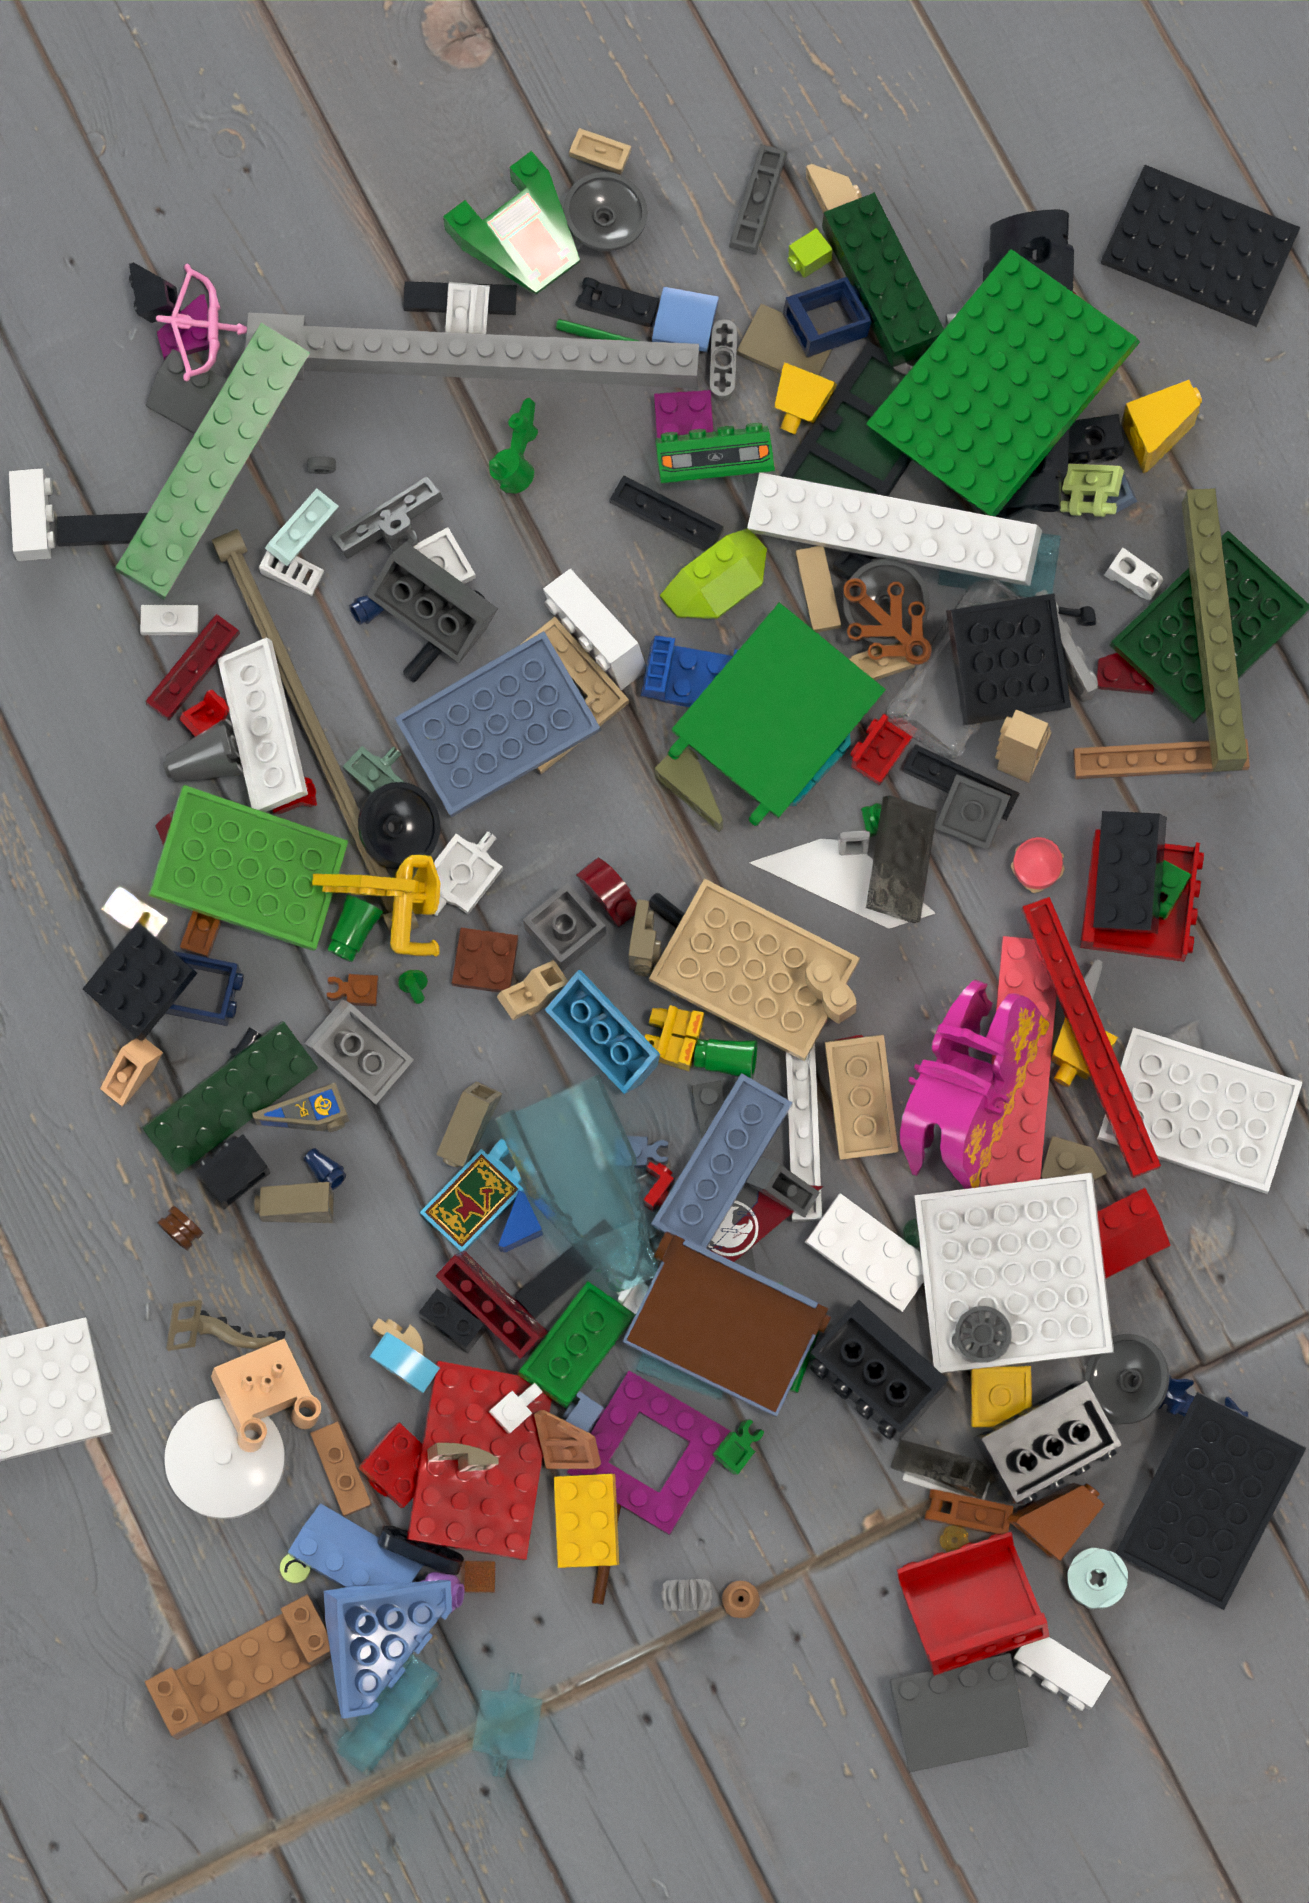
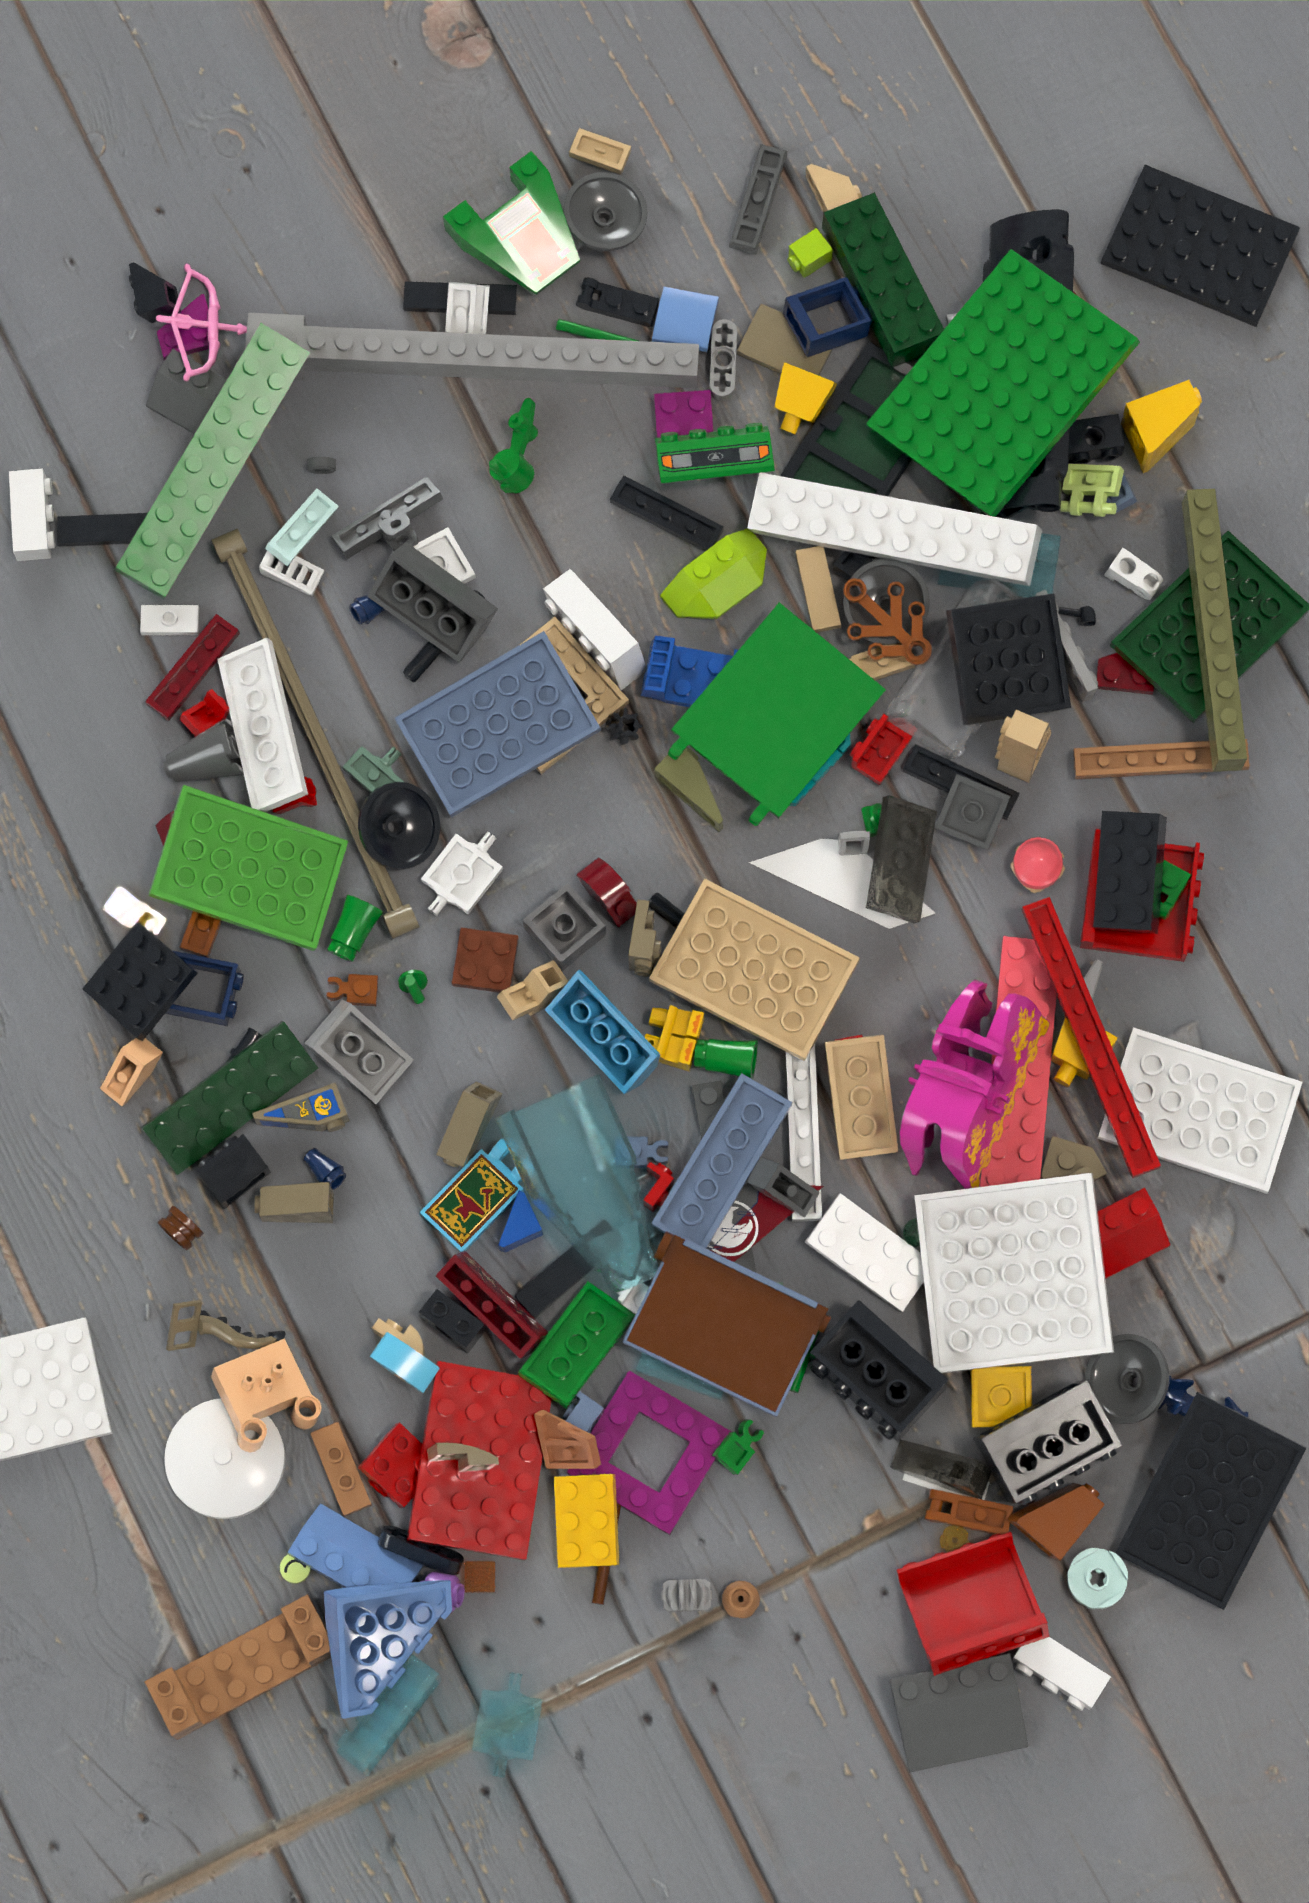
(418, 895): yellow plate -> none
(512, 1409): white plate -> none
(616, 725): none -> black gear
(836, 996): tan brick -> none
(983, 1334): dark grey wheel -> none

